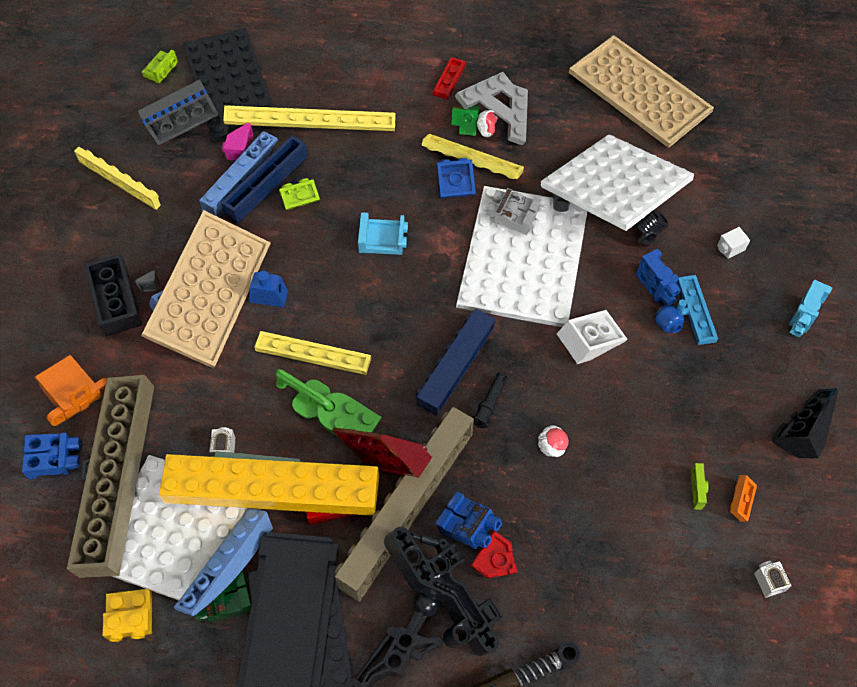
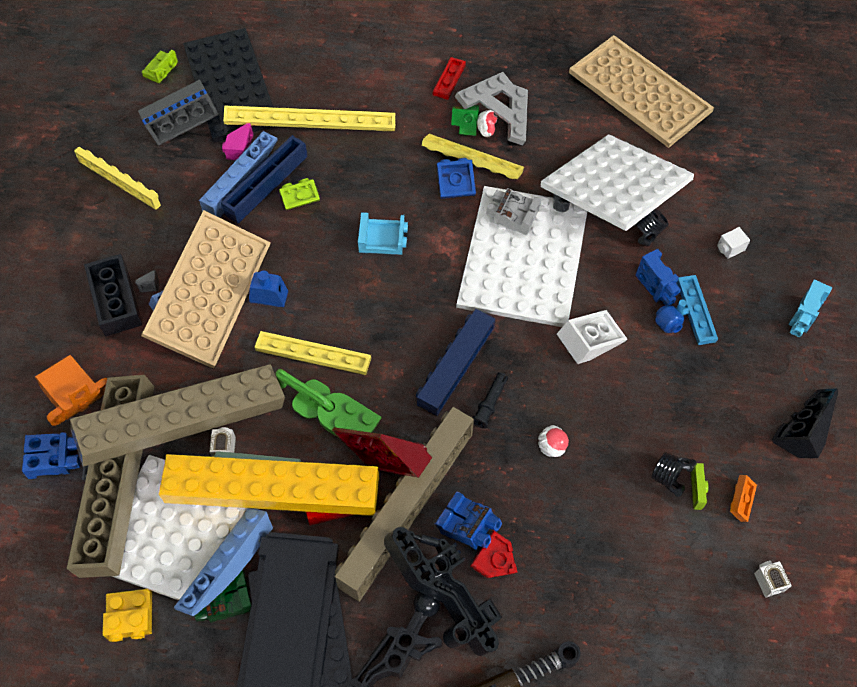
(175, 414): none -> dark tan brick
(668, 470): none -> black piece

